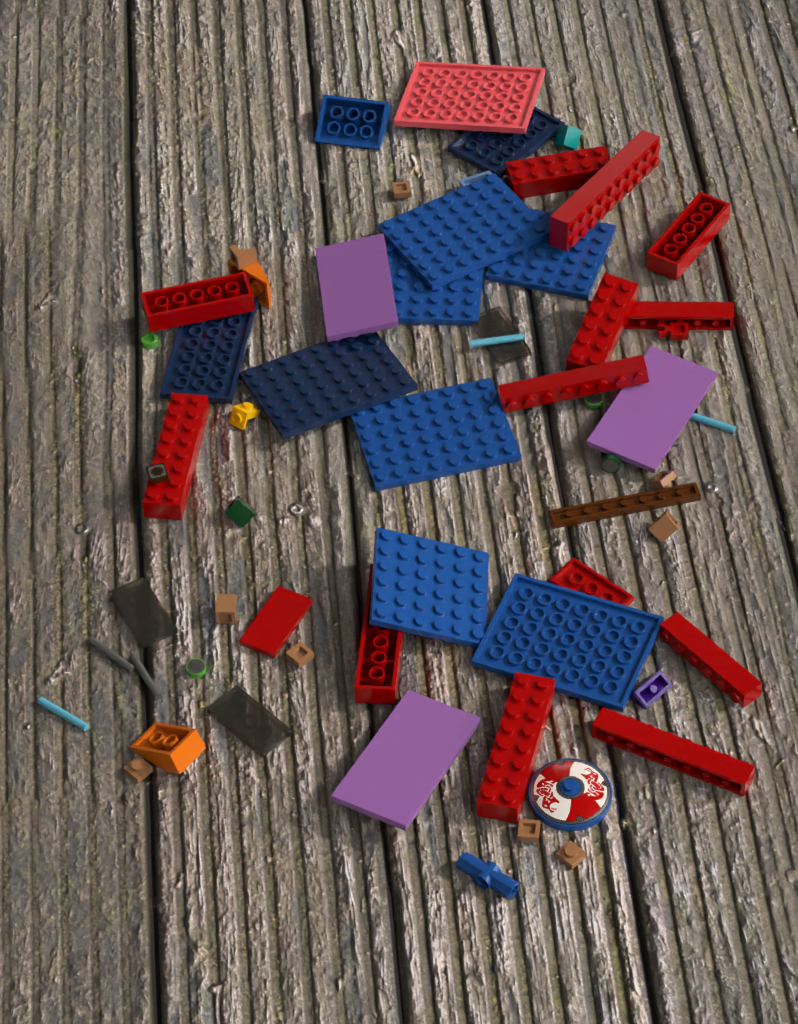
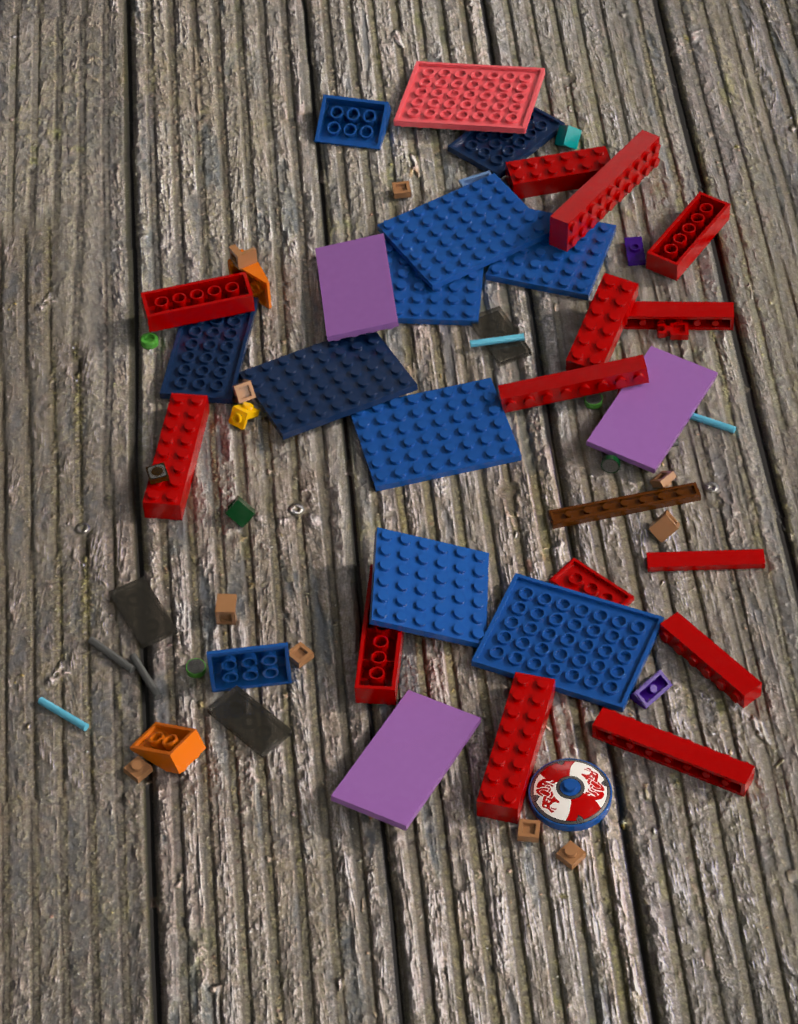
(243, 391): none -> medium nougat panel
(249, 667): none -> blue slope
(276, 621): red tile -> none
(487, 875): blue piece -> none
(634, 251): none -> dark purple plate
(705, 560): none -> red tile

